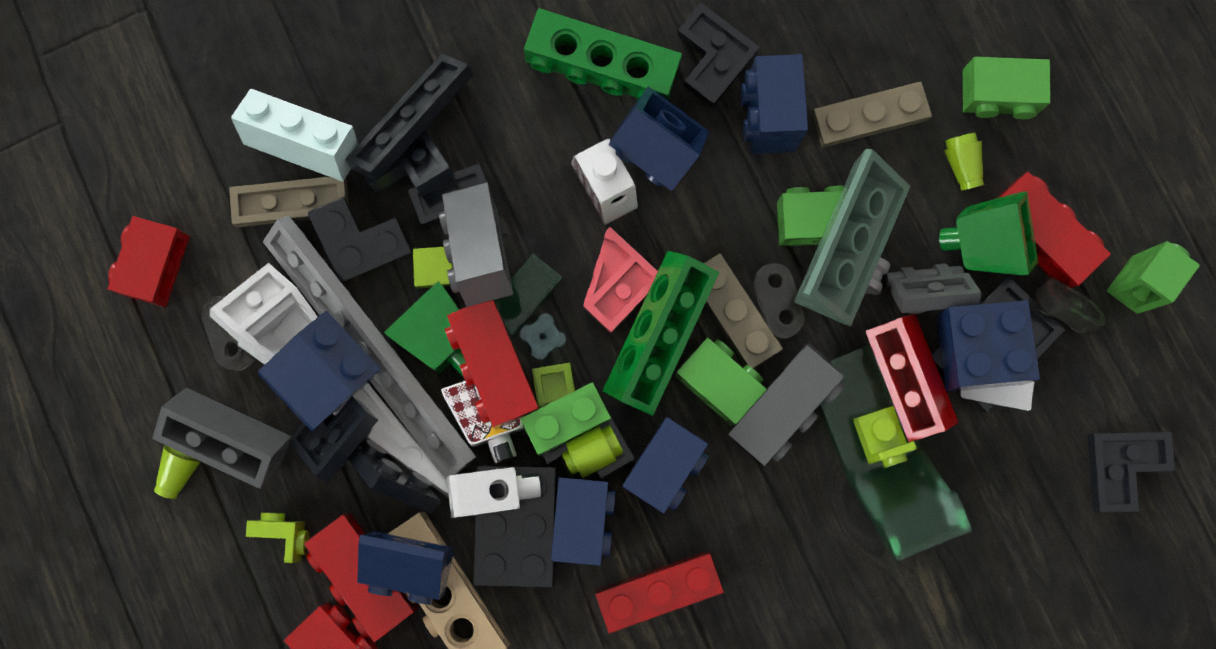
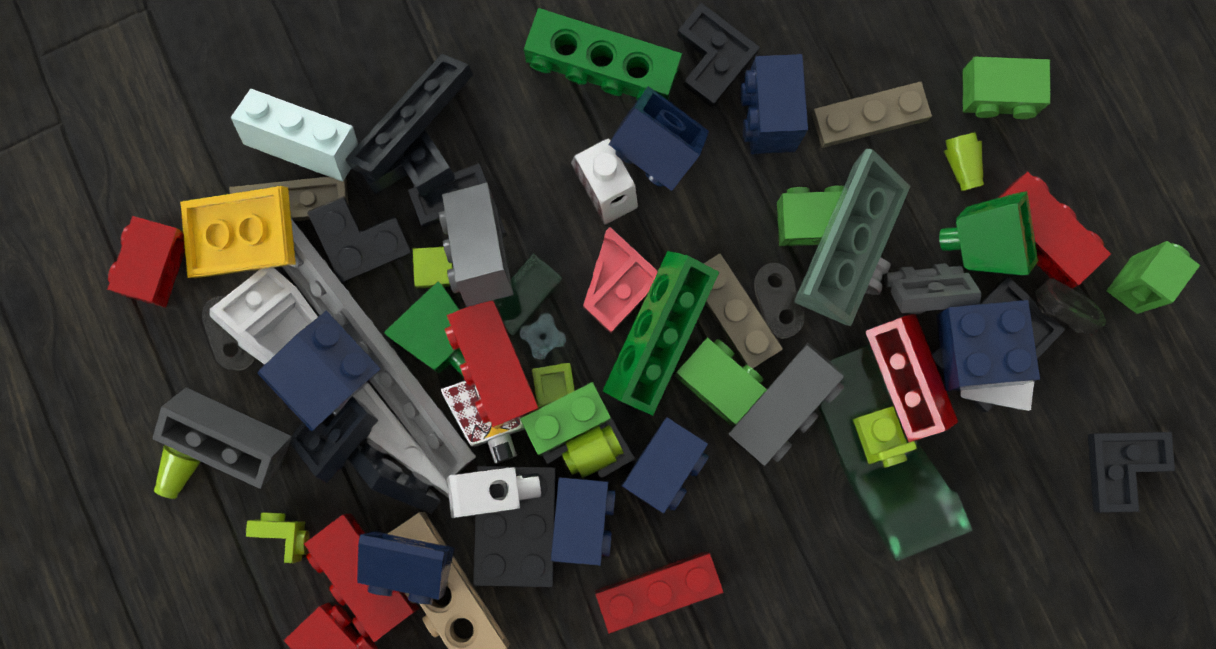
(238, 232): none -> yellow tile

